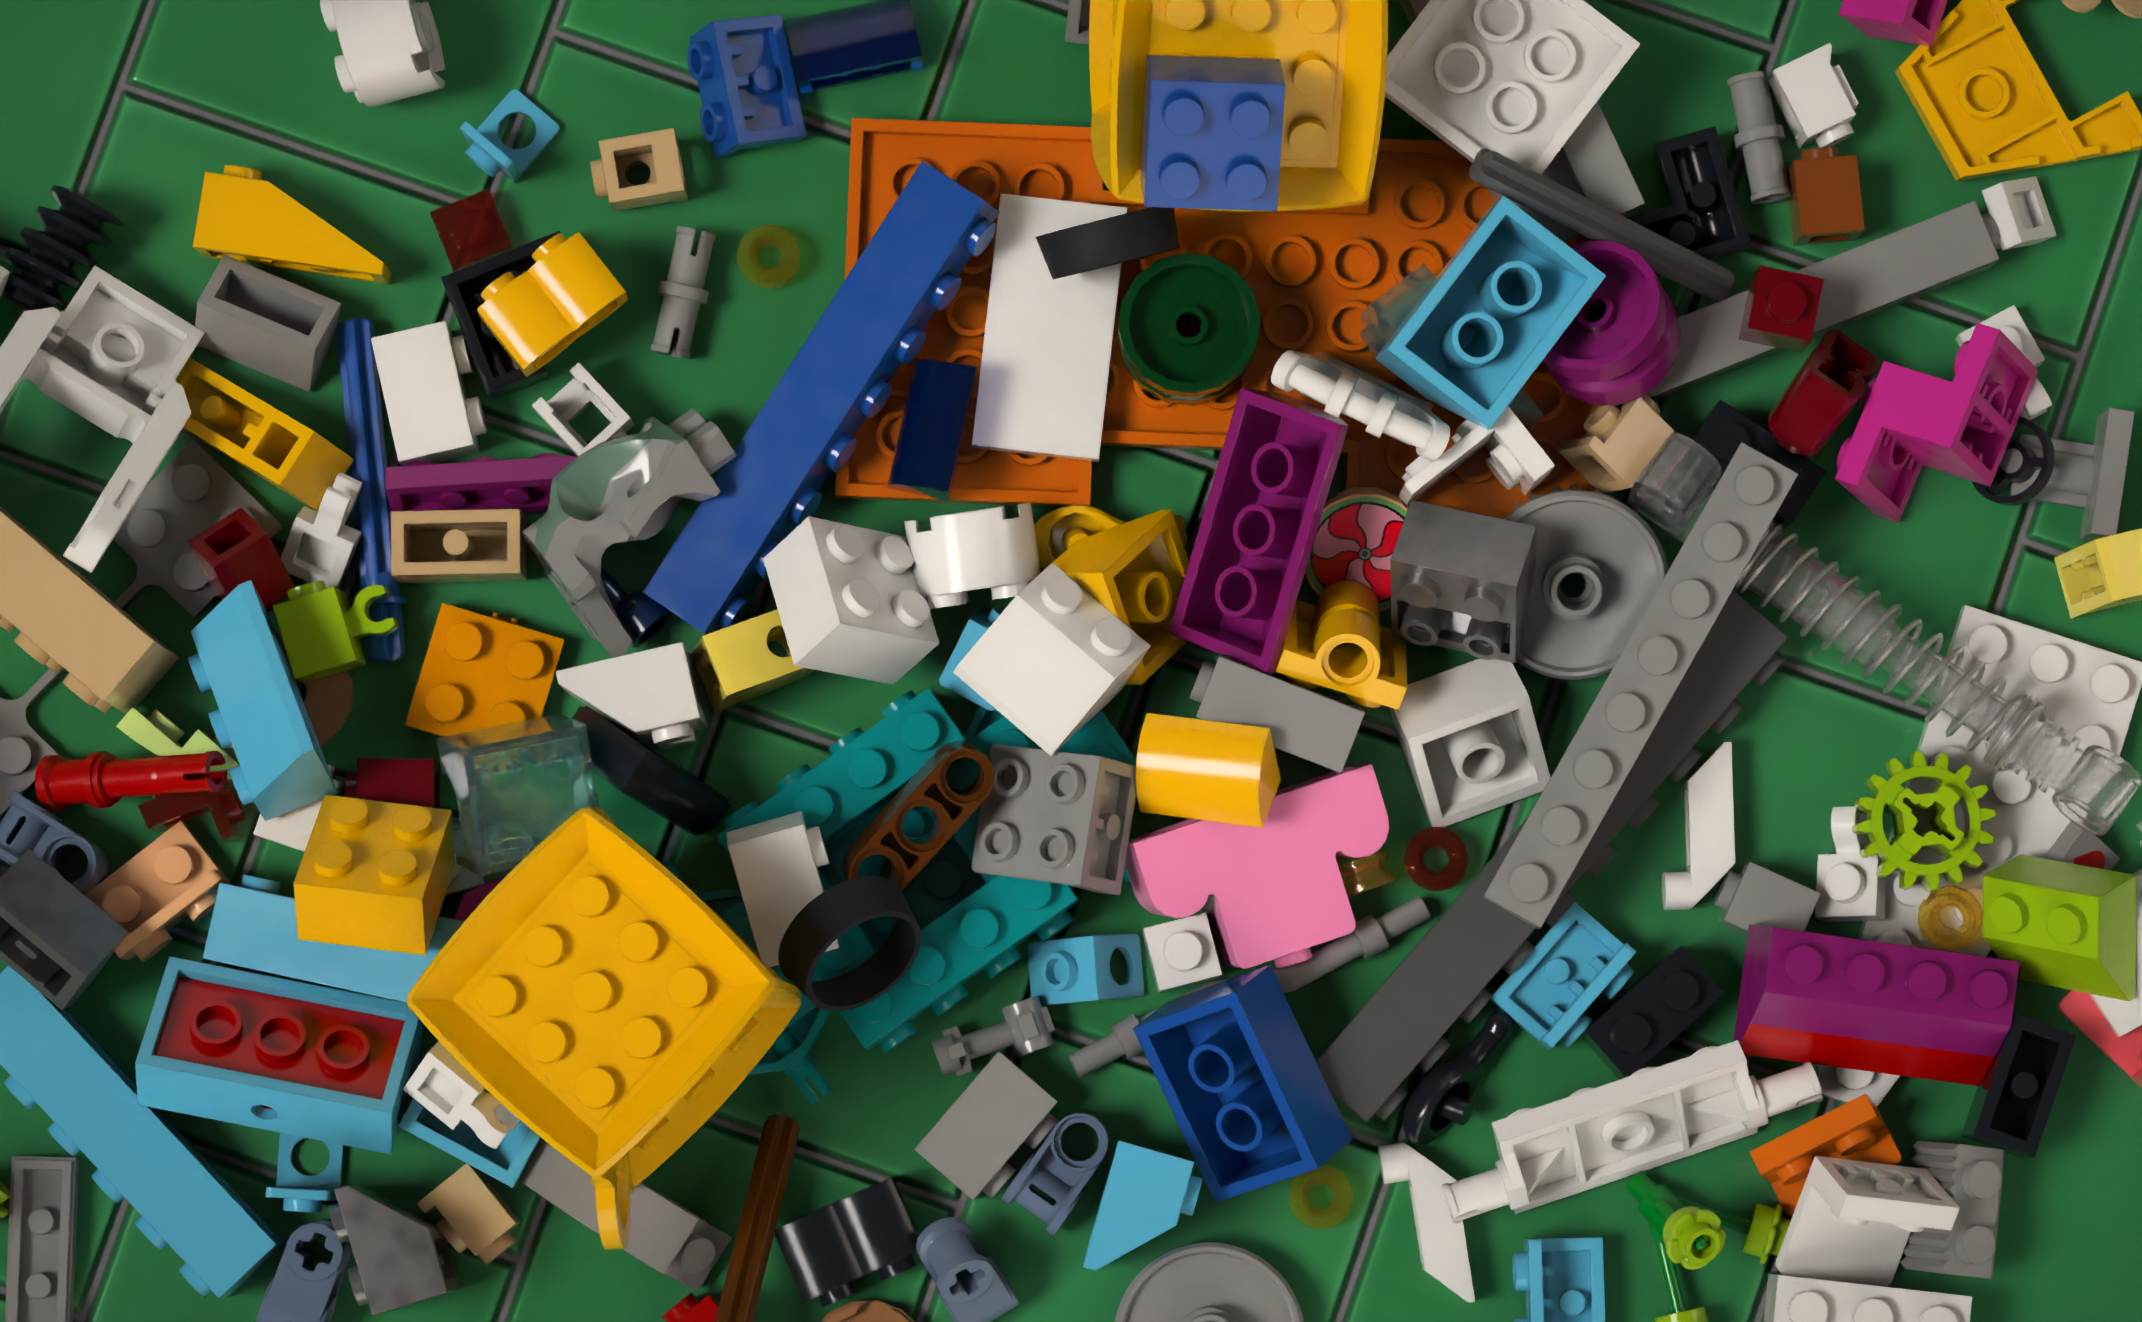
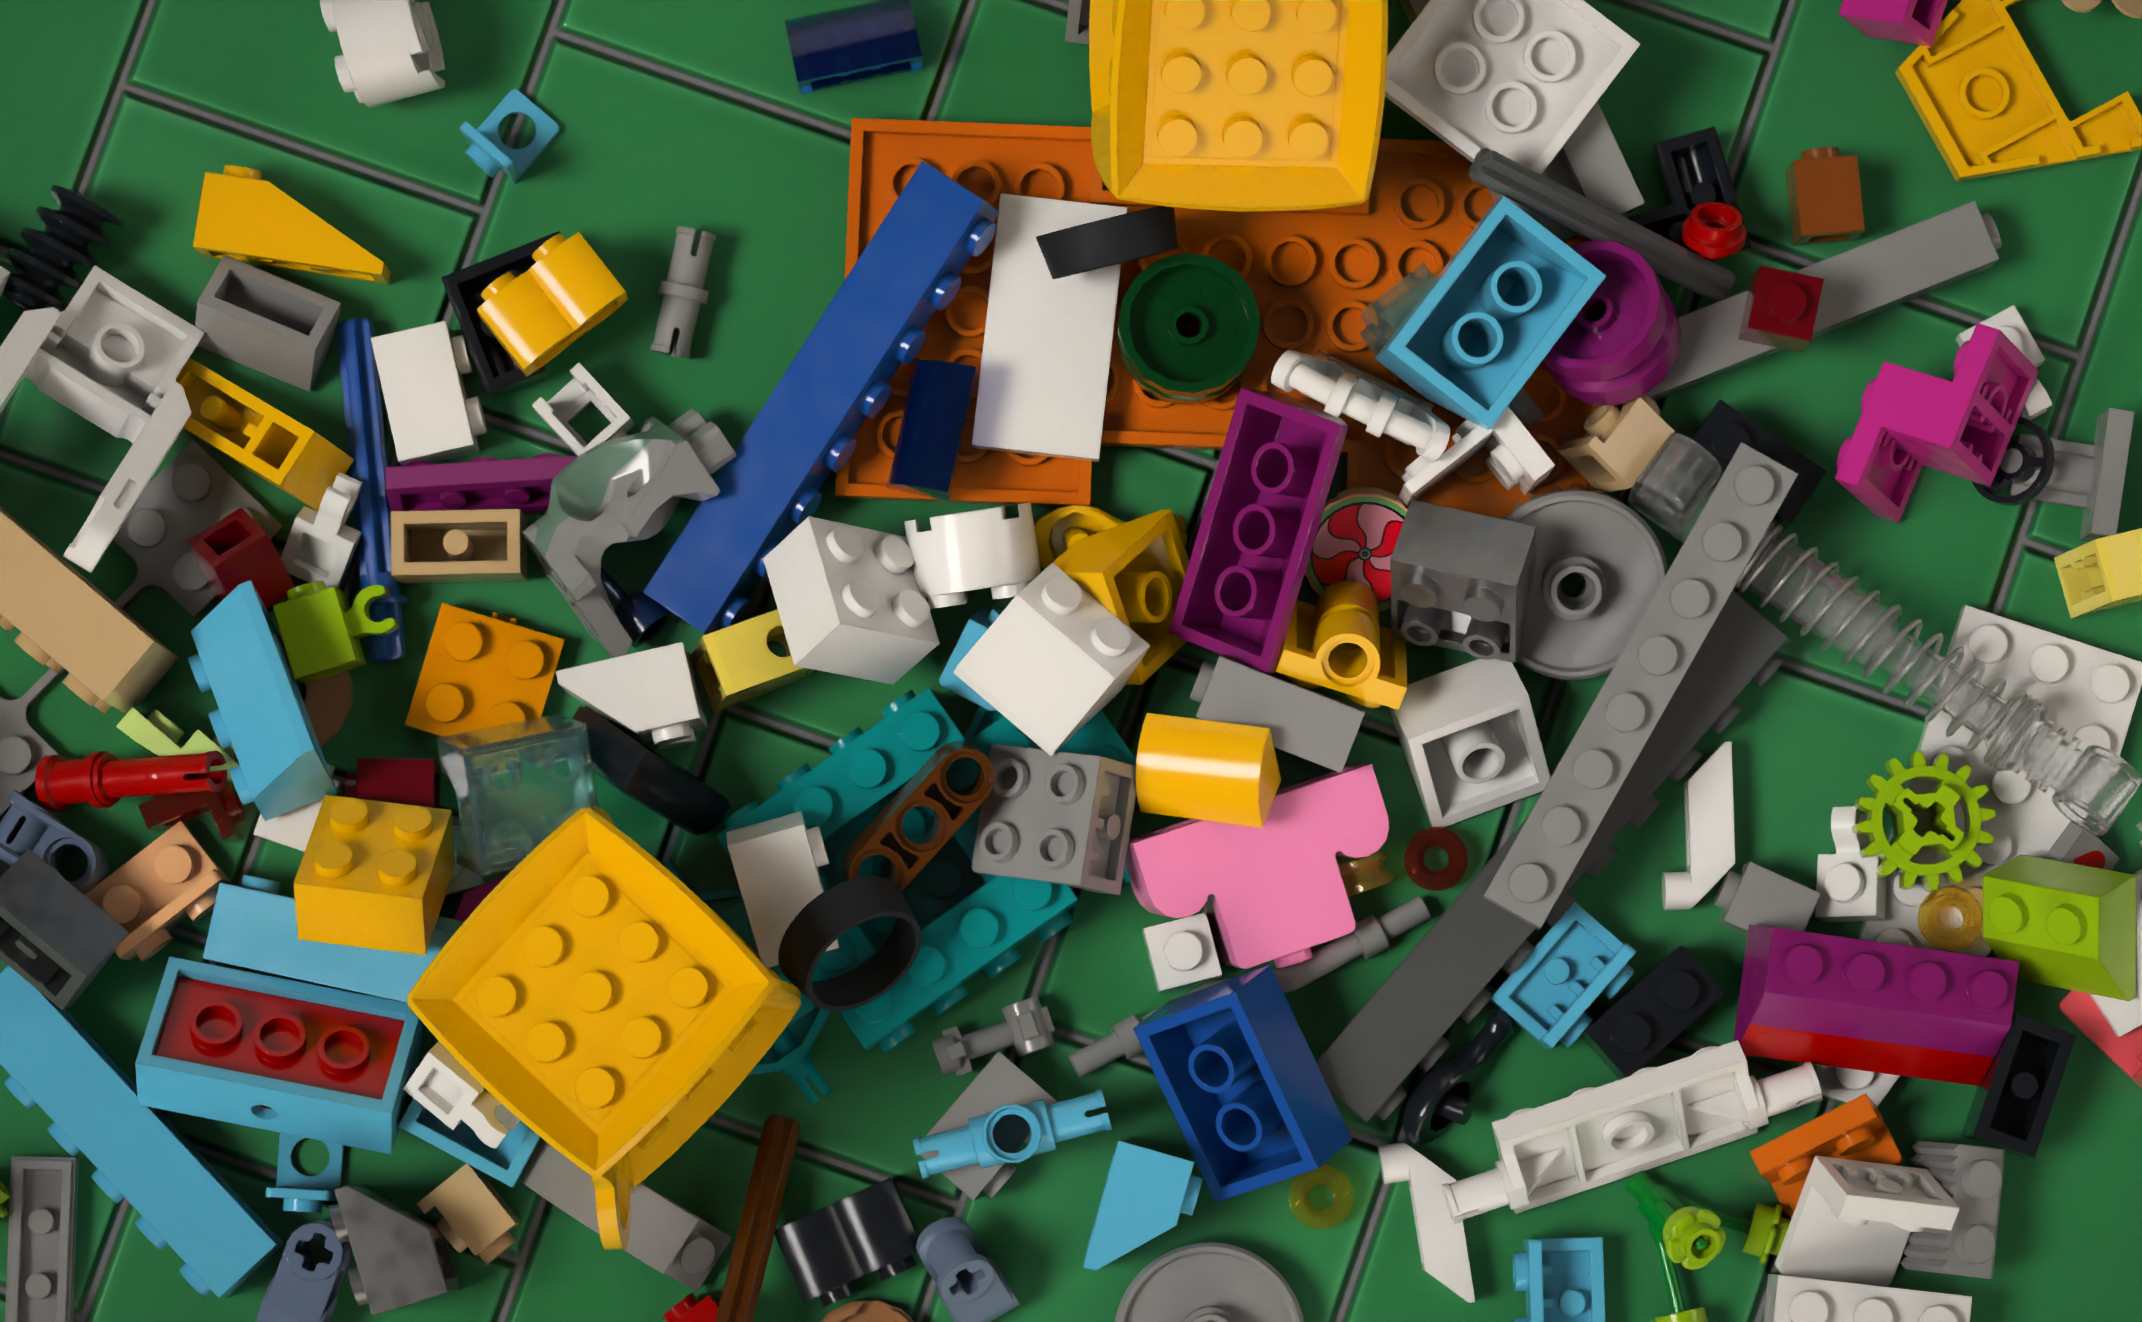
(471, 230): clear red plate -> none
(654, 150): tan brick -> none
(745, 84): blue bracket -> none
(761, 238): clear yellow plate -> none
(976, 1144): none -> medium azure pin
(1057, 1174): sand blue piece -> none
(1080, 969): medium azure bracket -> none
(1212, 132): blue brick -> none
(1714, 230): none -> red plate
(1759, 137): light grey pin -> none
(1814, 99): white window -> none
(1821, 394): dark red brick -> none
(2019, 212): white plate -> none

